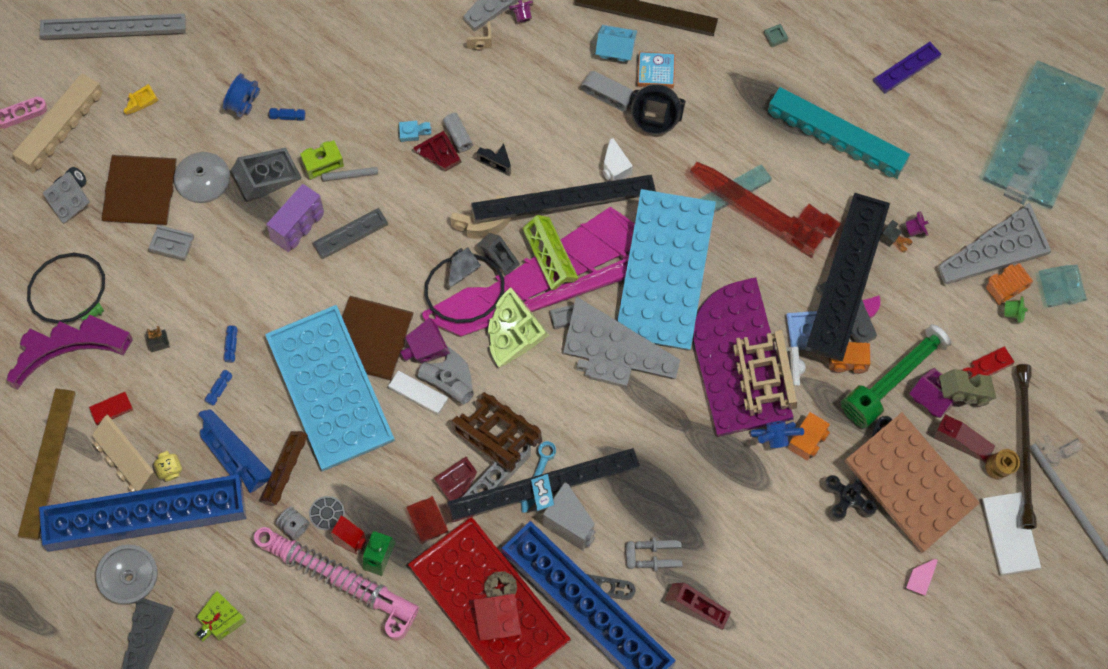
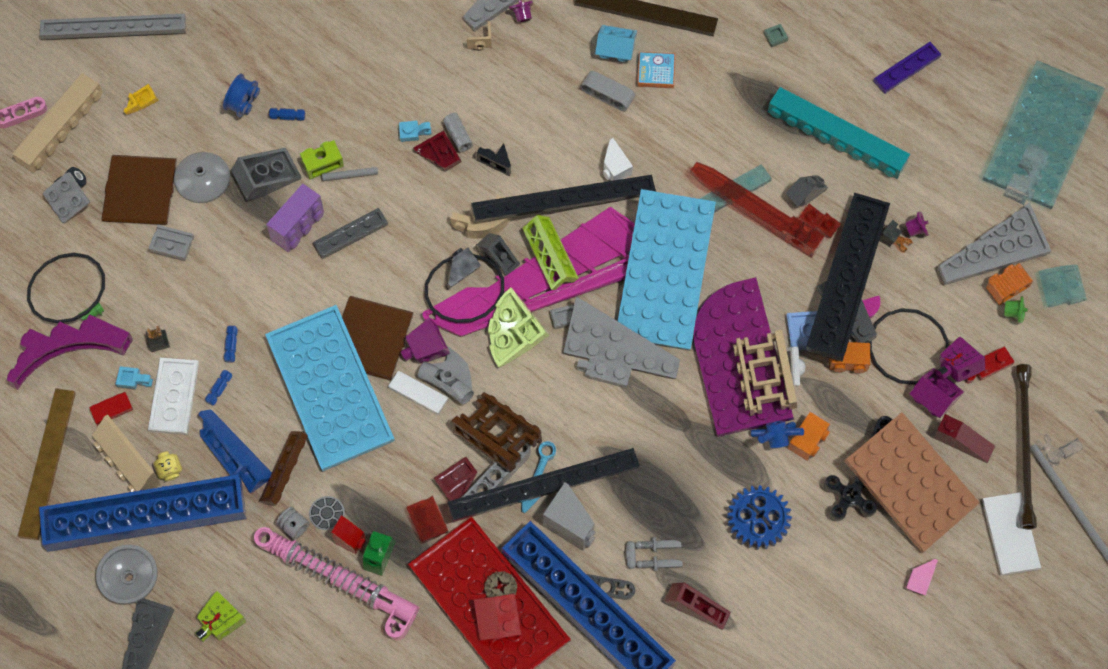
(130, 377): none -> medium azure plate
(173, 396): none -> white tile
(542, 492): medium azure sticker -> none
(660, 94): black piece -> none
(771, 506): none -> blue gear
(806, 189): none -> dark grey slope
(864, 404): green piece -> none
(894, 312): none -> black piece
(960, 361): none -> magenta torso
(974, 390): olive arch -> none
(1002, 464): pearl gold wheel -> none

